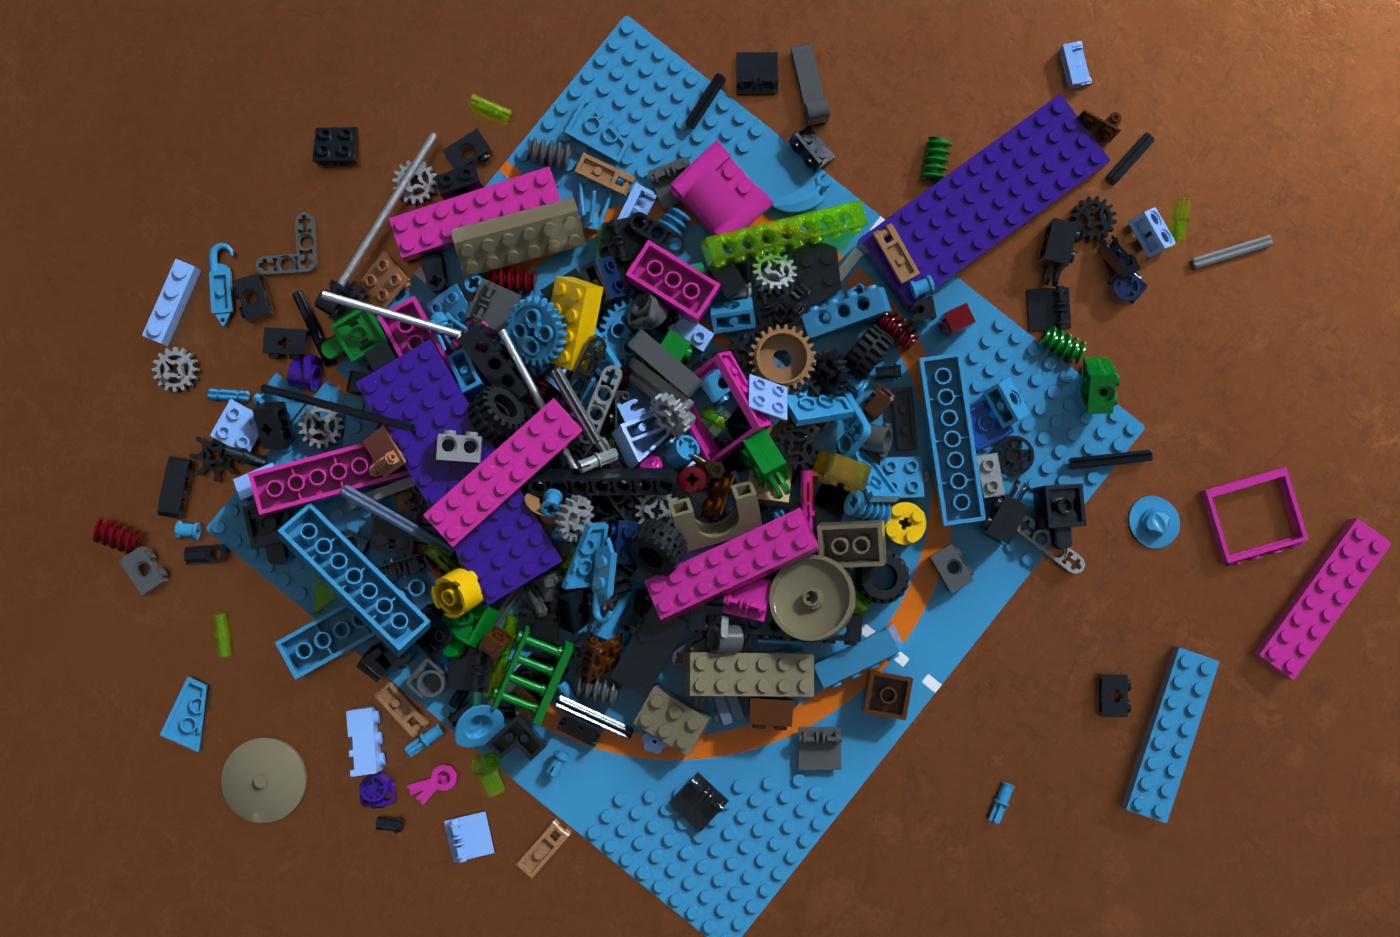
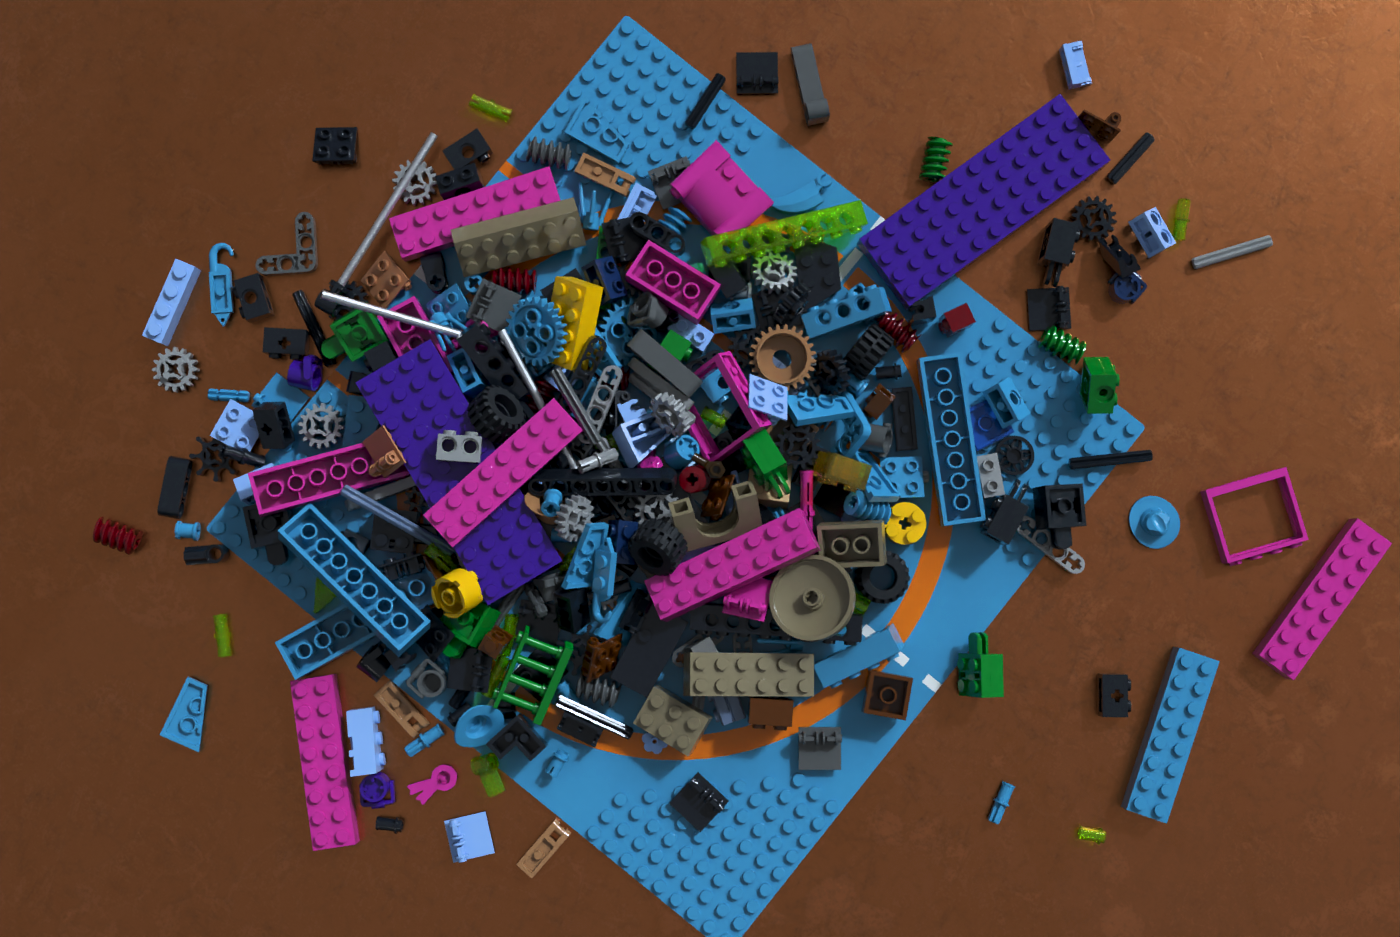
(133, 566): dark grey brick -> none
(264, 780): dark tan dish -> none
(324, 762): none -> dark pink brick
(338, 408): black piece -> none
(724, 637): dark grey piece -> none
(811, 149): black bracket -> none
(896, 254): medium nougat plate -> none
(922, 287): dark azure bush -> none
(940, 561): dark grey brick -> none
(979, 670): none -> green brick
(1091, 834): none -> clear neon green pin

